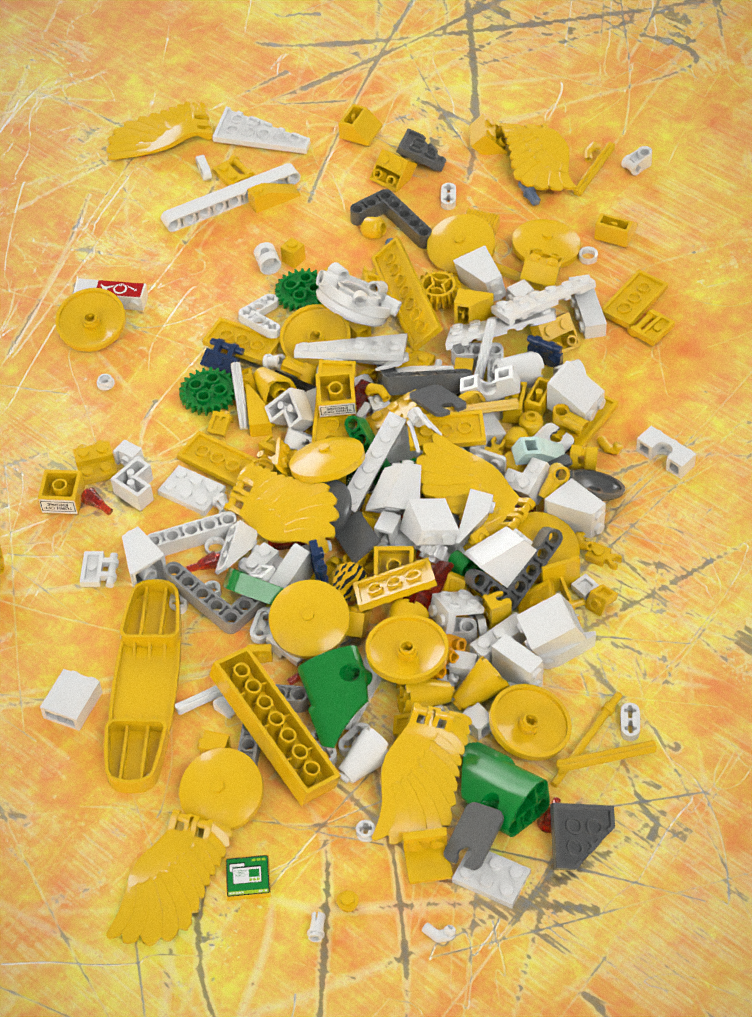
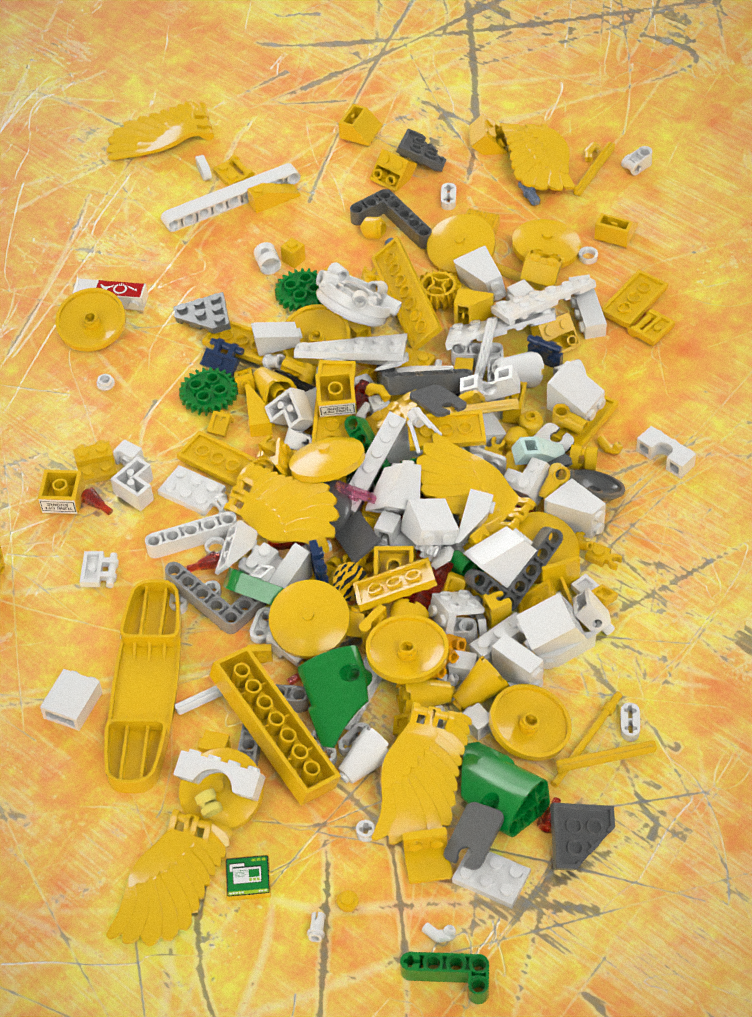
(143, 557): white slope -> none
(195, 768): none -> white arch
(205, 313): none -> plate
(208, 803): none -> light yellow wheel
(223, 707): white slope -> none
(240, 395): white axle -> none
(255, 132): white wing -> none
(255, 318): white beam -> none
(275, 336): none -> white slope
(355, 493): none -> clear pink plate
(366, 626): none -> yellow plate
(443, 559): none -> white tile
(445, 973): none -> green beam
(537, 397): yellow brick -> none
(592, 612): none -> white torso

